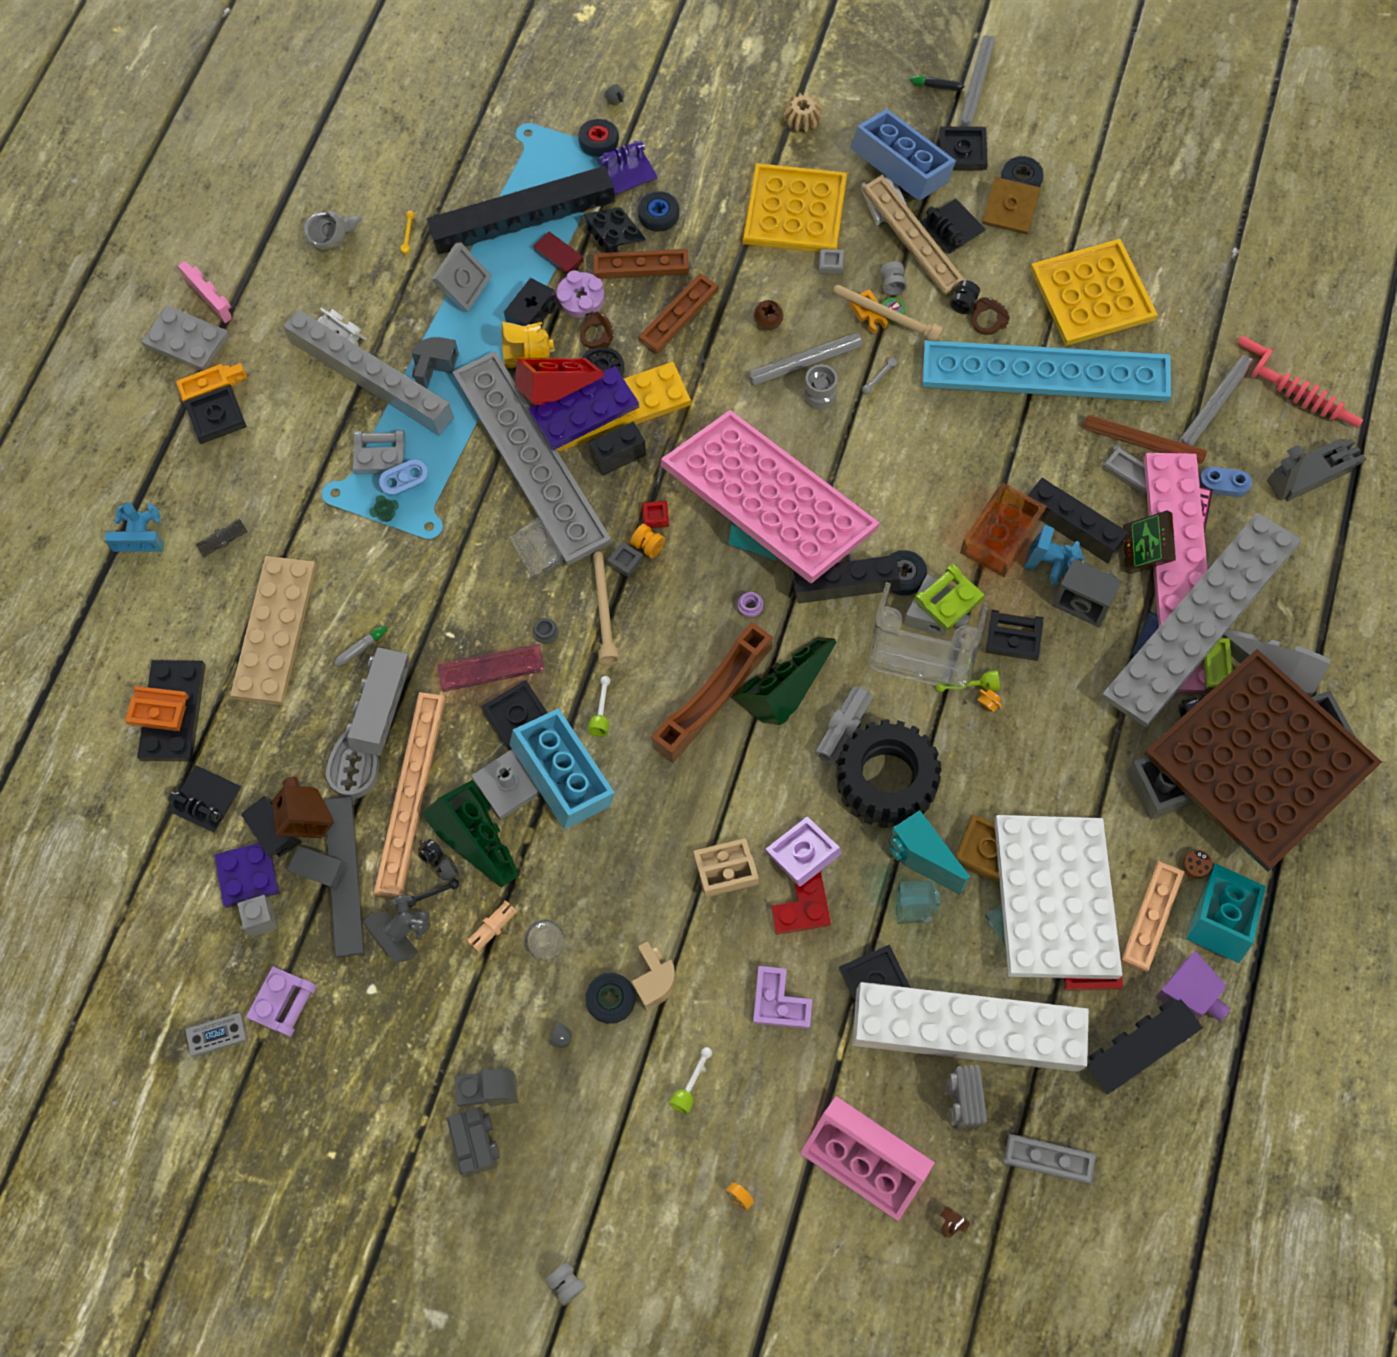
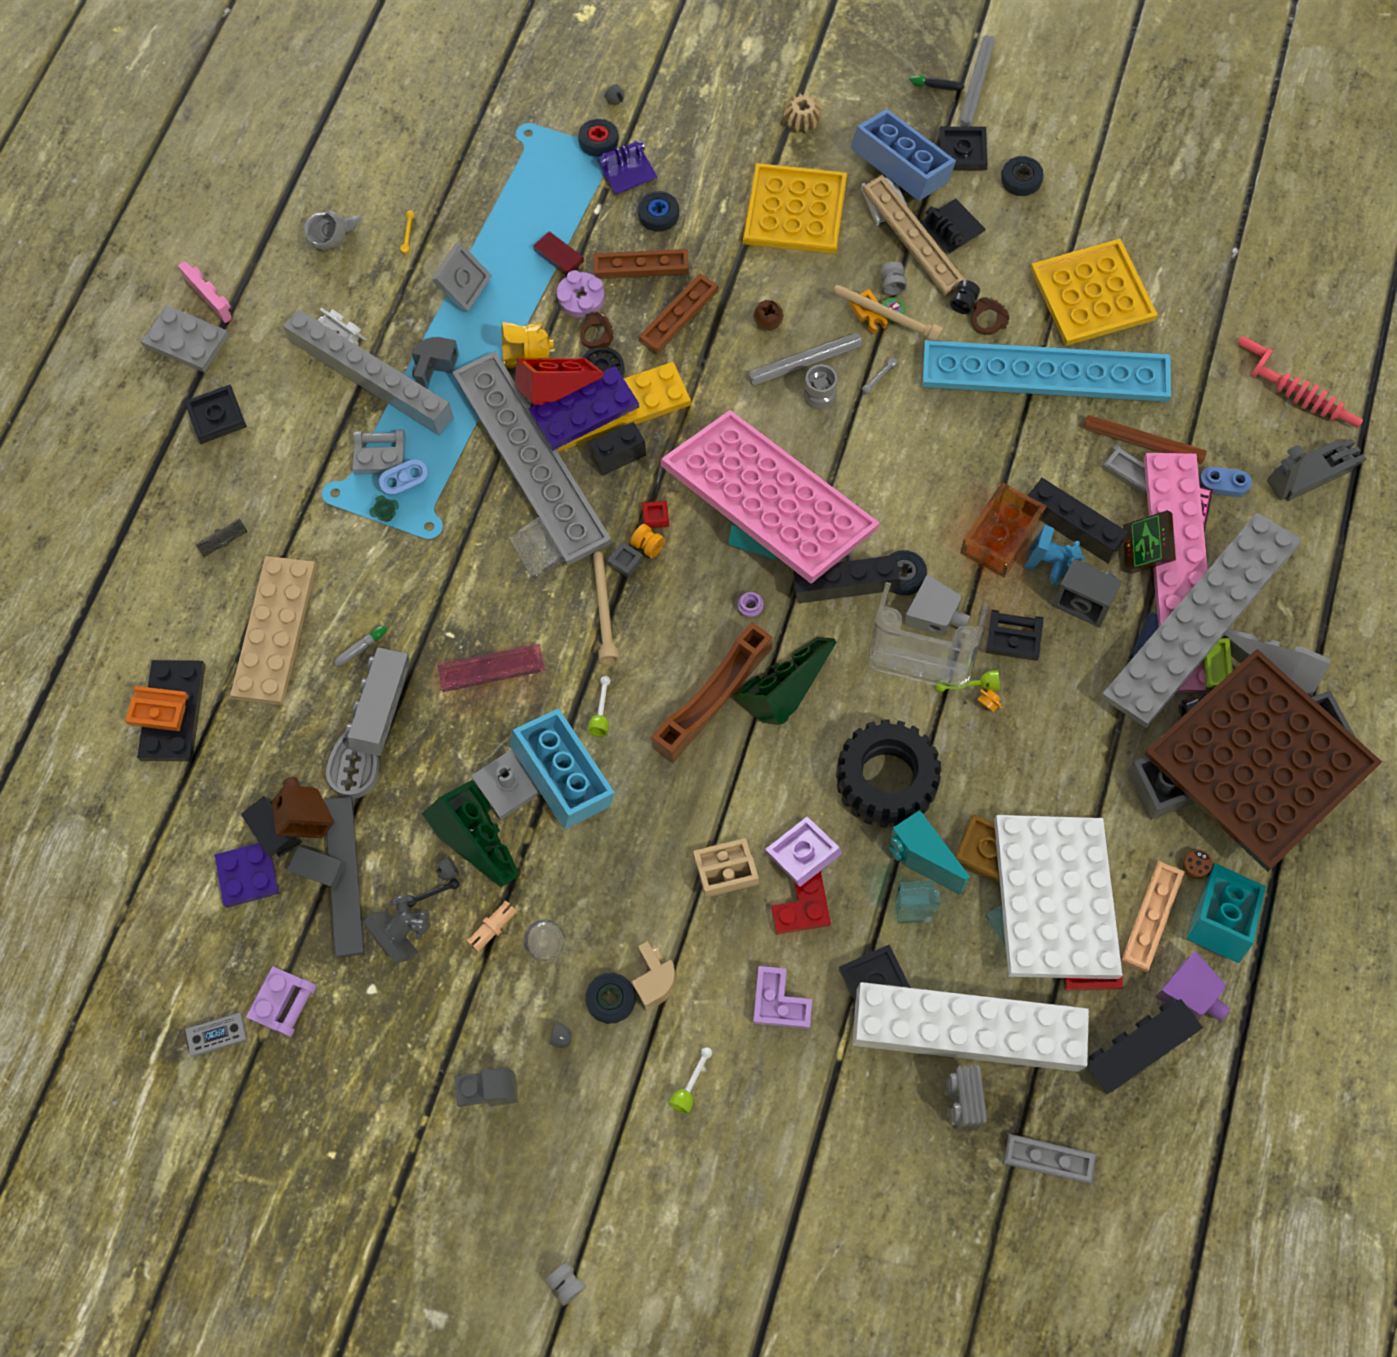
(135, 537): dark azure piece -> none
(203, 798): black hinge -> none
(210, 380): light orange hinge -> none
(257, 915): light grey brick -> none
(410, 795): light nougat tile -> none
(429, 852): black plate -> none
(472, 1142): dark grey brick -> none
(513, 710): black tile -> none
(522, 209): black brick -> none
(531, 304): black brick -> none
(545, 631): dark grey plate -> none
(612, 228): black hinge -> none
(739, 1196): light orange tile -> none
(831, 261): light grey tile -> none
(843, 724): light grey piece -> none
(867, 1158): bright pink slope -> none
(953, 1223): reddish brown tile -> none
(955, 603): lime plate -> none
(1011, 205): pearl gold plate -> none
(1217, 400): light grey axle -> none

